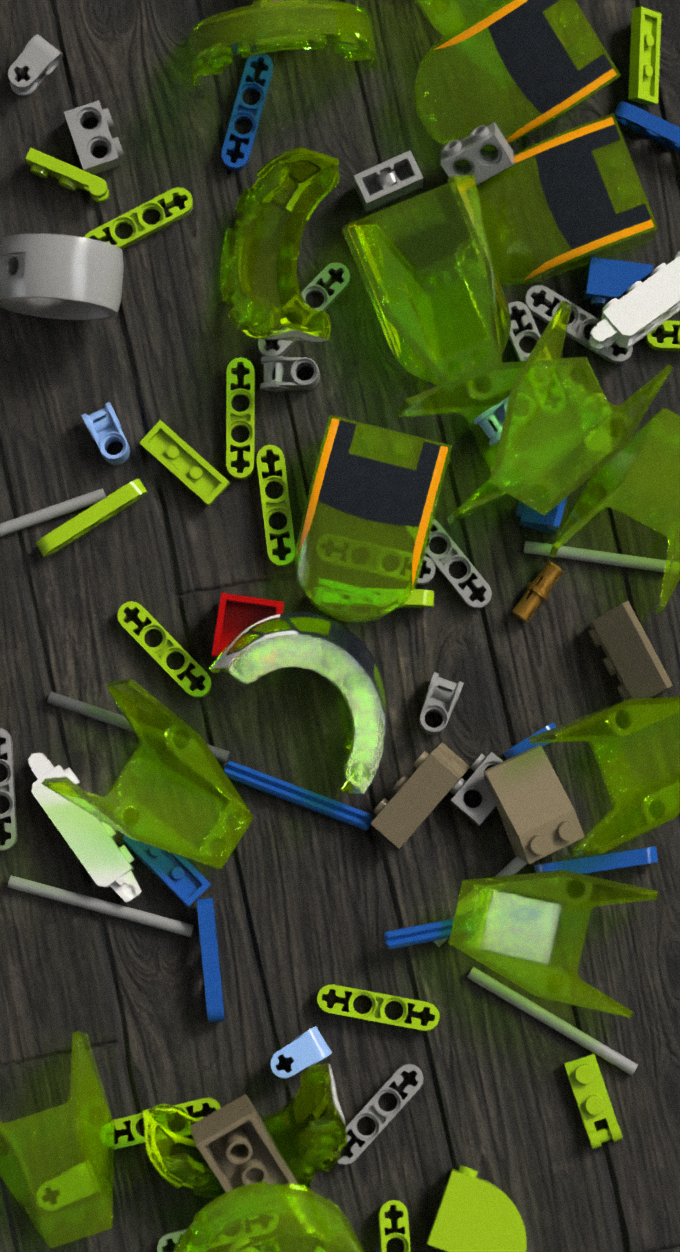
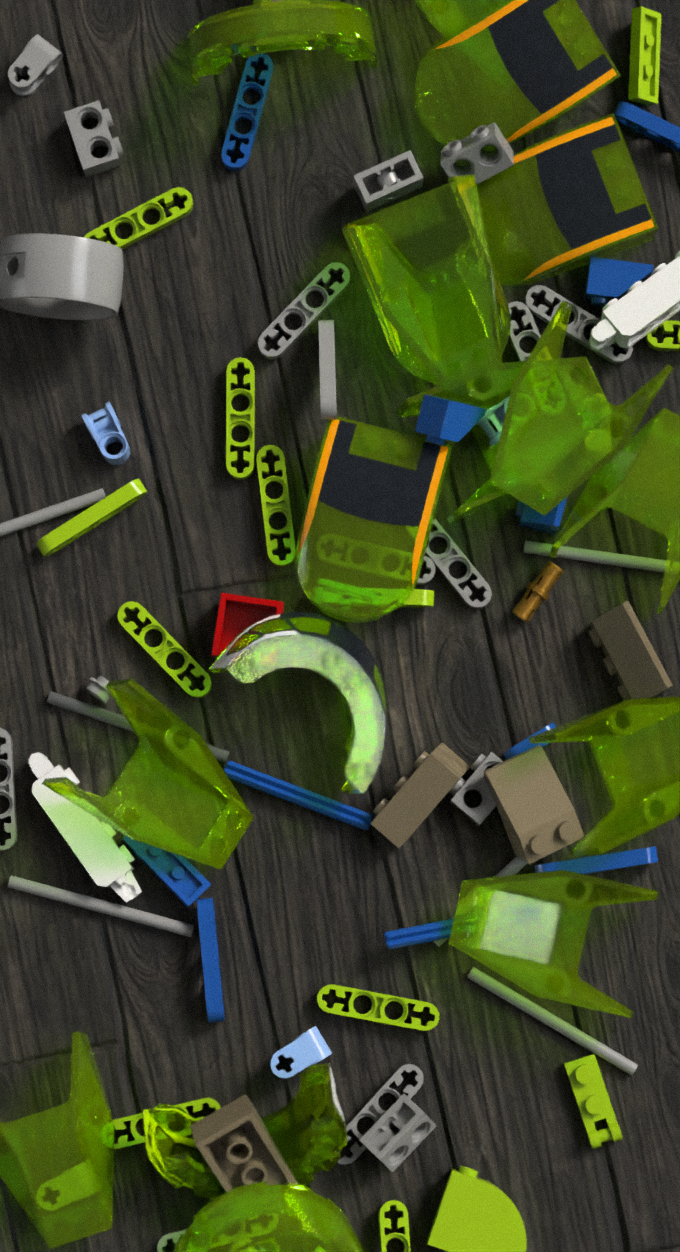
(68, 175): lime plate -> none
(98, 689): none -> light grey plate
(184, 463): lime plate -> none
(264, 244): clear neon green windscreen -> none
(286, 373): light grey piece -> none
(327, 370): none -> light grey beam
(398, 1132): none -> light grey brick
(439, 702): light grey piece -> none
(446, 419): none -> blue slope

